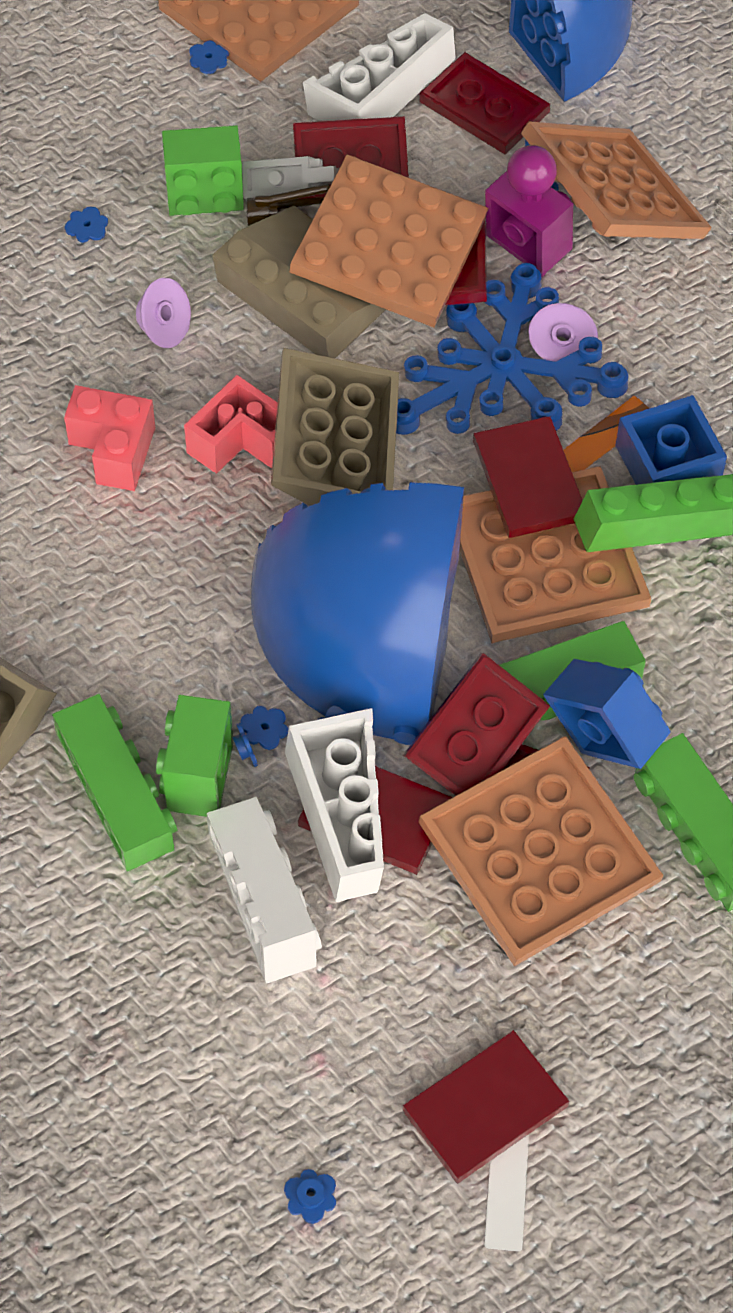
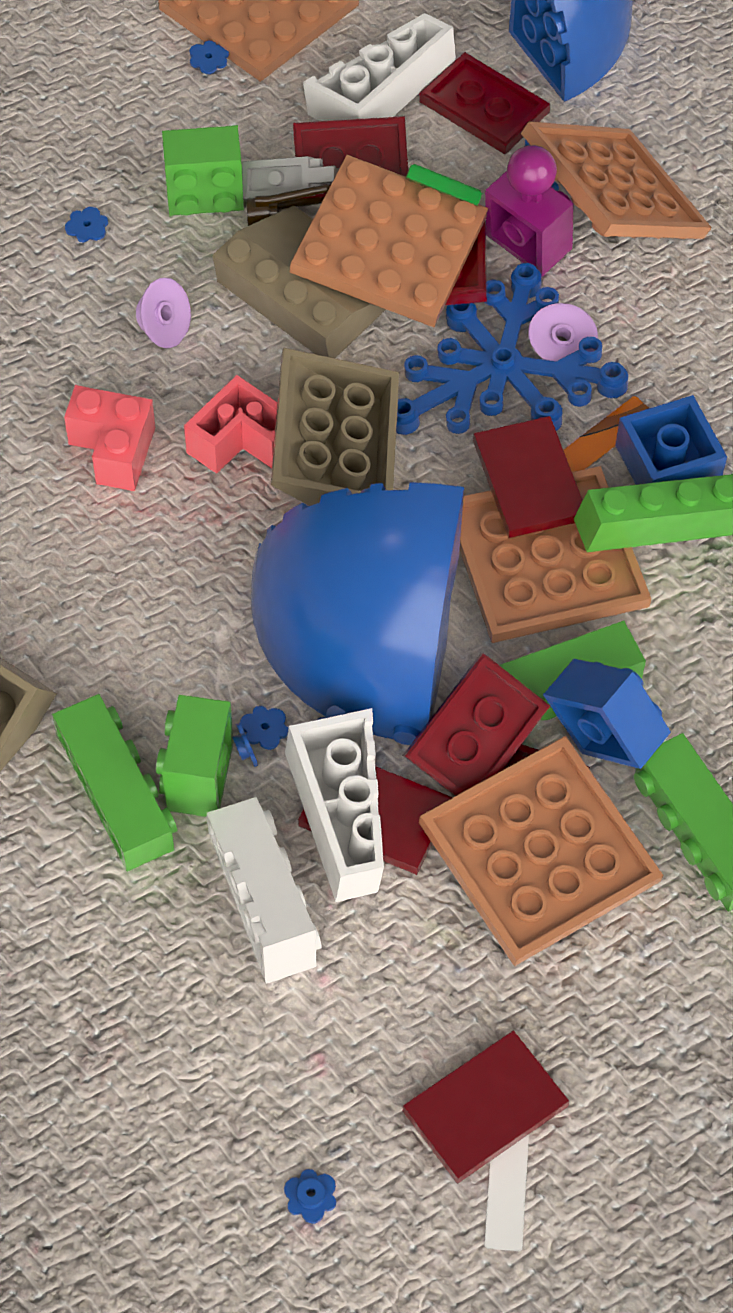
(443, 184): none -> green tile

